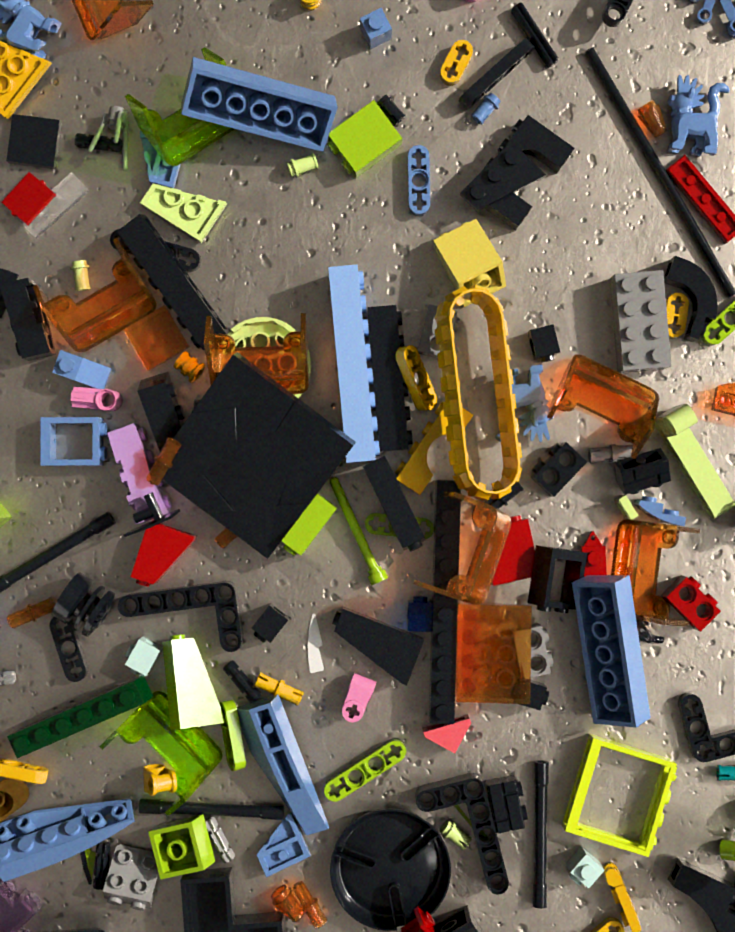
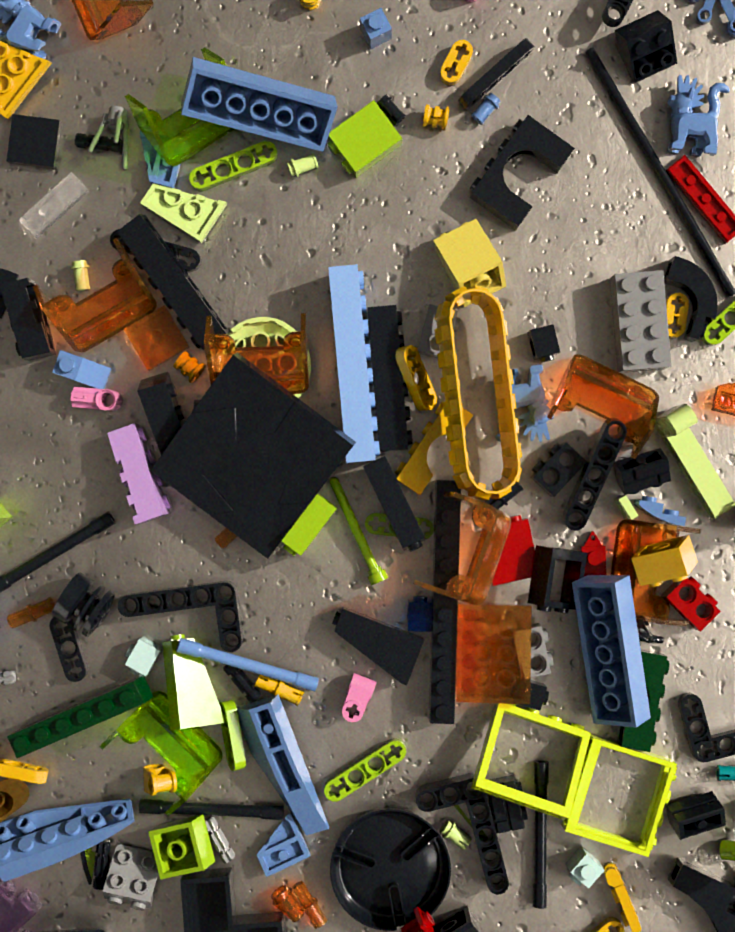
(28, 198): red piece -> none
(48, 441): medium blue window -> none
(152, 511): black shield -> none
(159, 552): red slope -> none
(163, 461): clear orange axle -> none
(198, 650): none -> medium blue piece
(234, 169): none -> lime beam
(269, 624): black brick -> none
(314, 643): white sticker -> none
(425, 163): medium blue beam -> none
(436, 112): none -> yellow bush
(448, 735): coral slope -> none
(502, 176): black wing -> none
(518, 797): none -> neon yellow window
(534, 35): black axle -> none
(594, 486): none -> black beam
(644, 736): none -> dark green arch
(647, 45): none -> black slope
(652, 118): clear orange cone -> none
(664, 561): none -> yellow brick
(696, 815): none -> black brick

